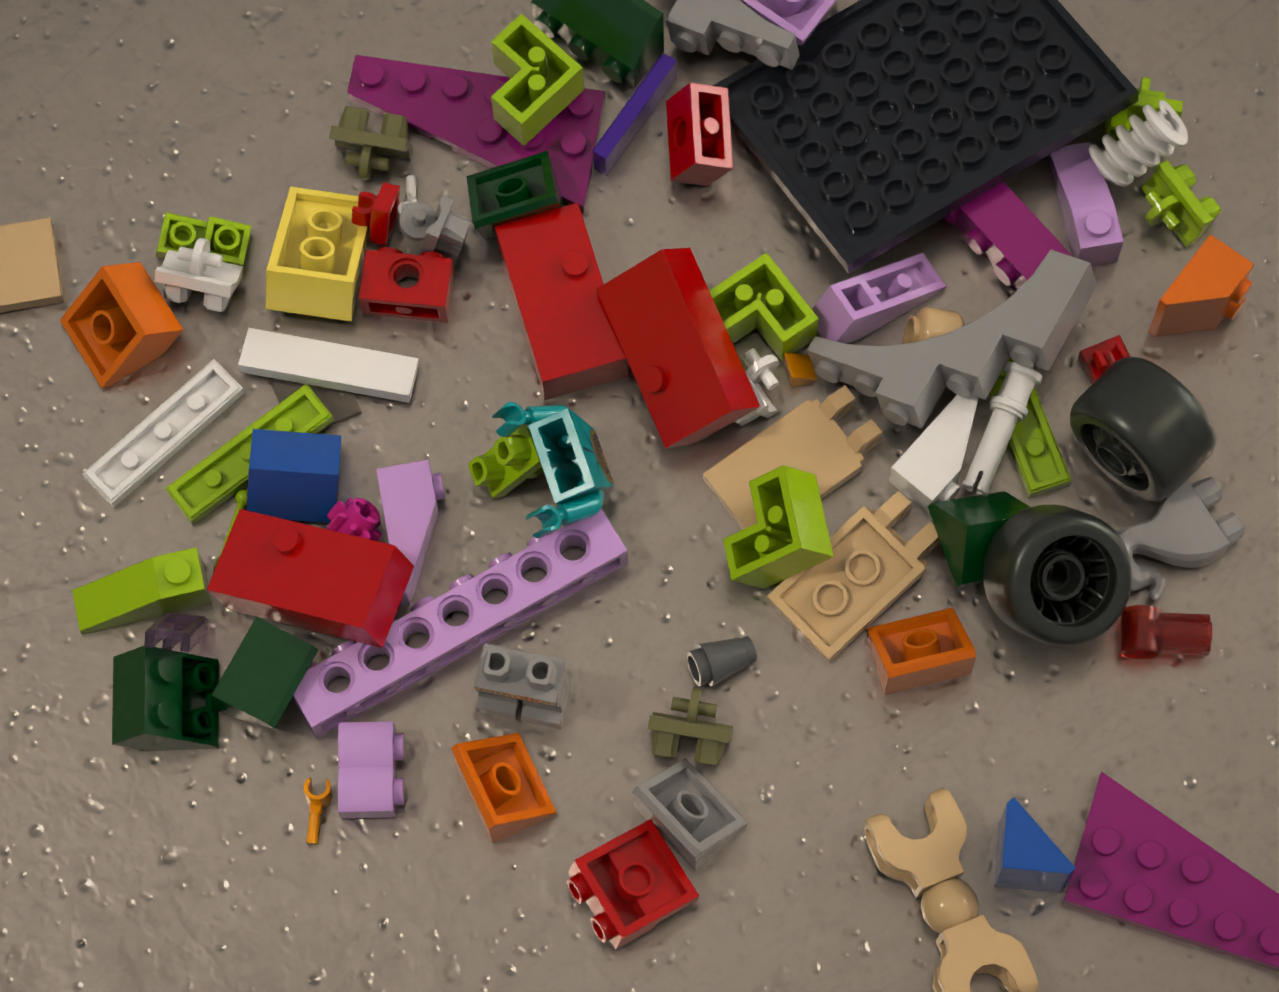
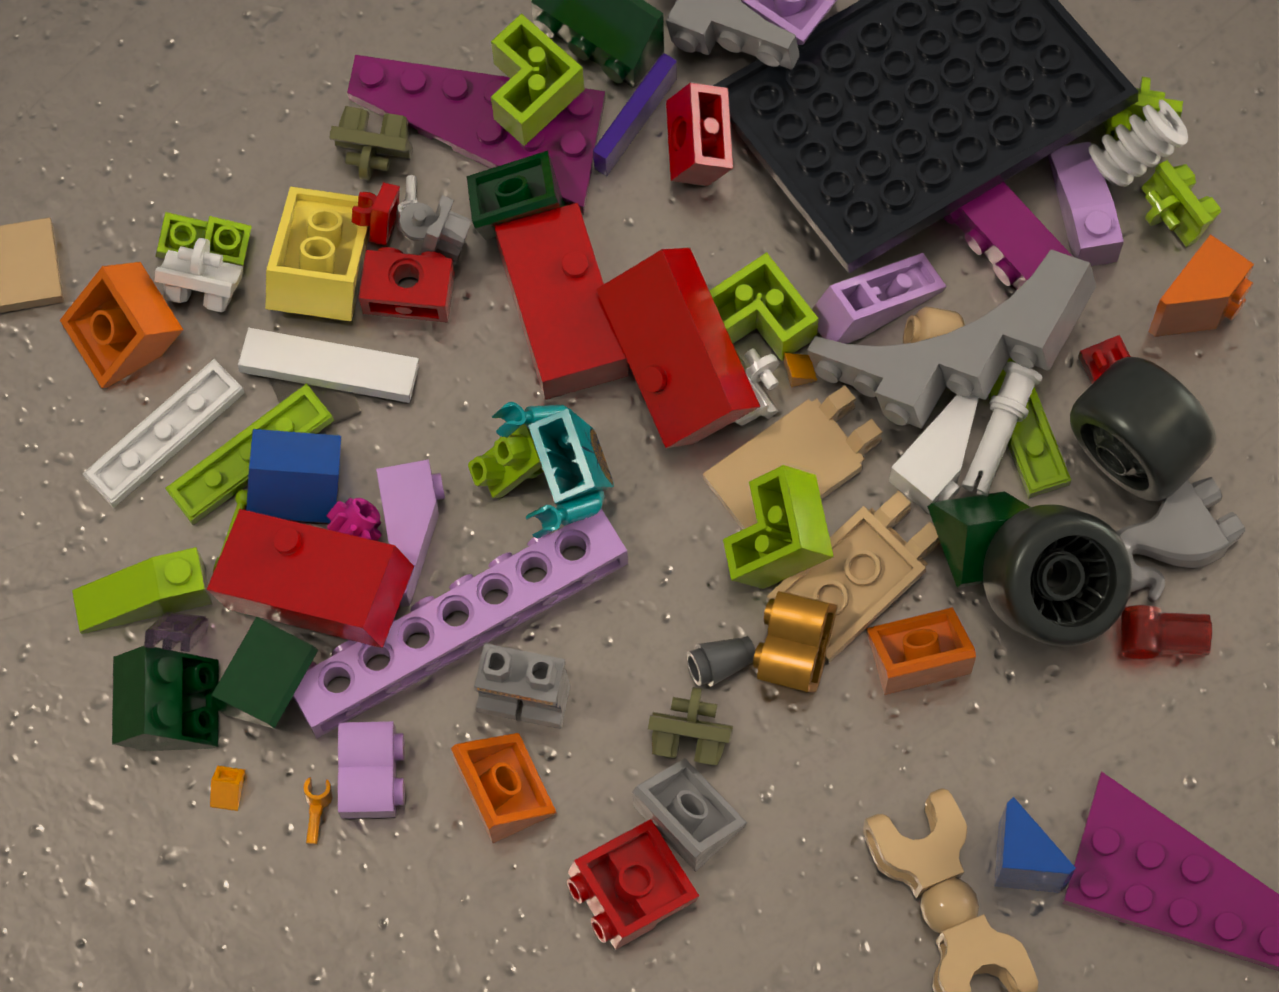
(226, 788): none -> light orange piece
(795, 641): none -> pearl gold brick

